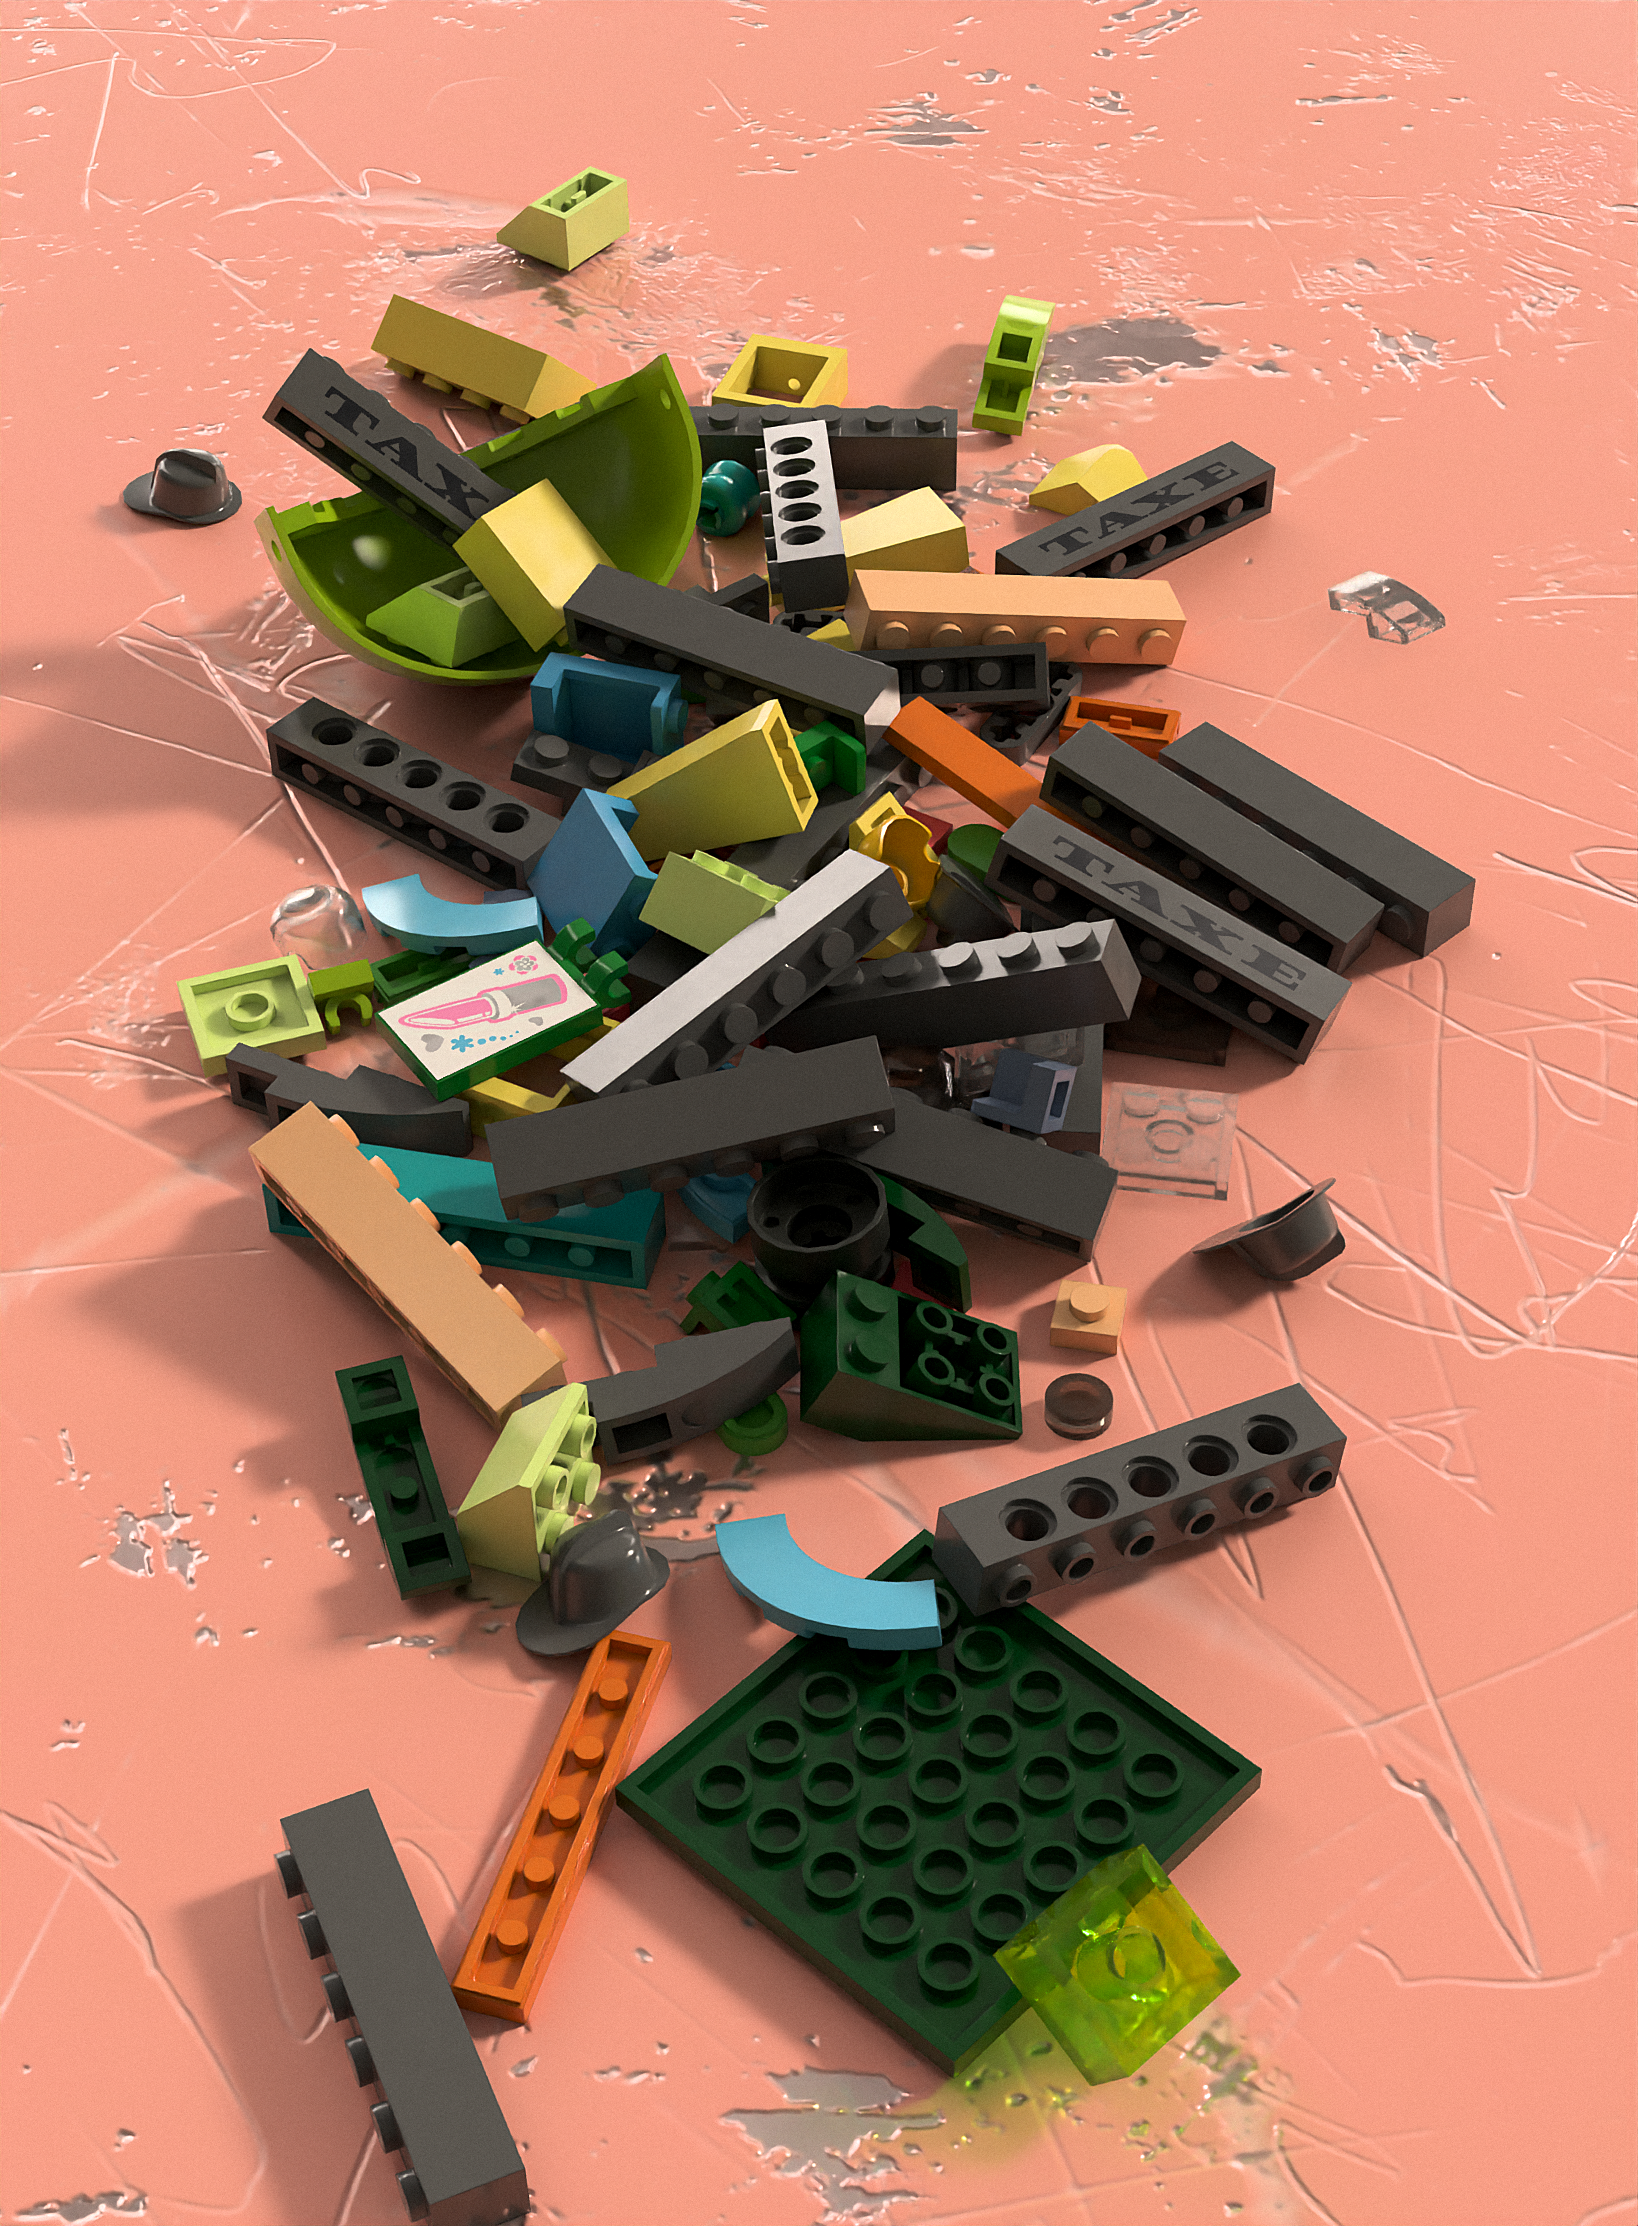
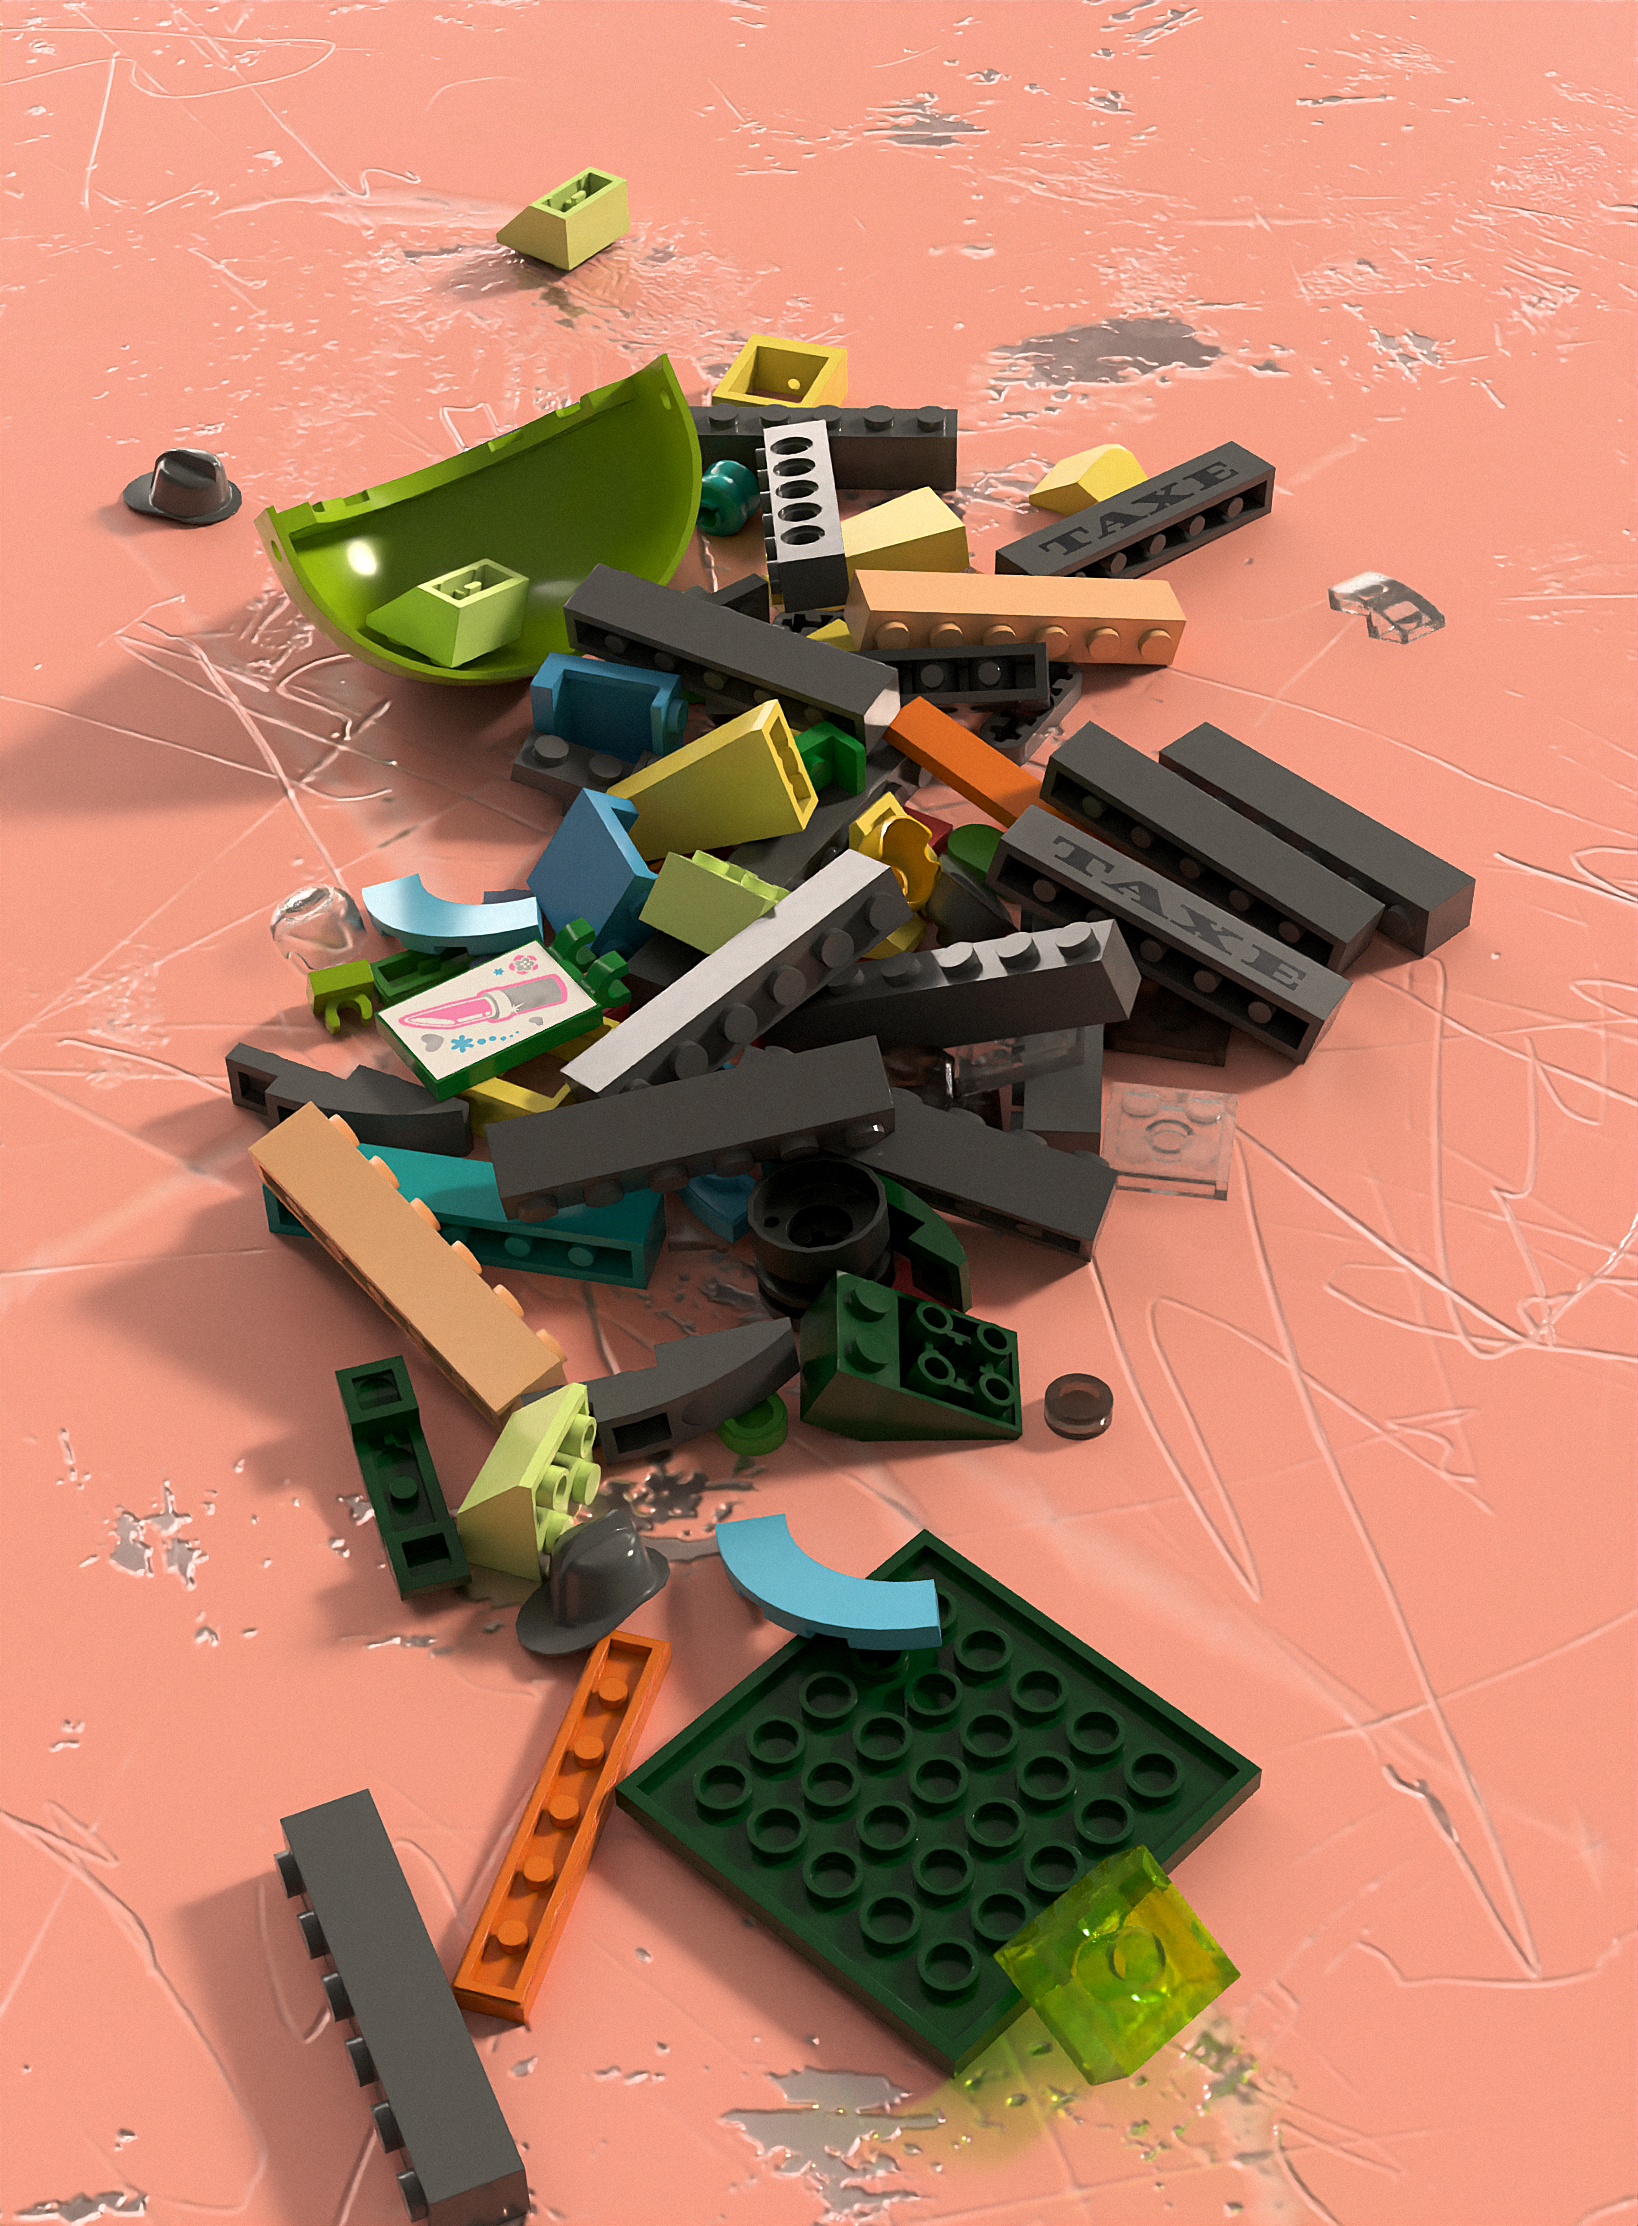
(252, 1005): yellowish green plate -> none
(383, 451): dark grey brick -> none
(410, 795): dark grey brick -> none
(476, 362): light yellow slope -> none
(532, 560): light yellow brick -> none
(732, 1301): green bracket -> none
(1012, 364): lime slope -> none
(1028, 1092): sand blue panel -> none
(1088, 1316): light nougat plate -> none
(1136, 1499): dark grey brick -> none
(1137, 725): orange tile -> none
(1286, 1240): dark grey piece -> none

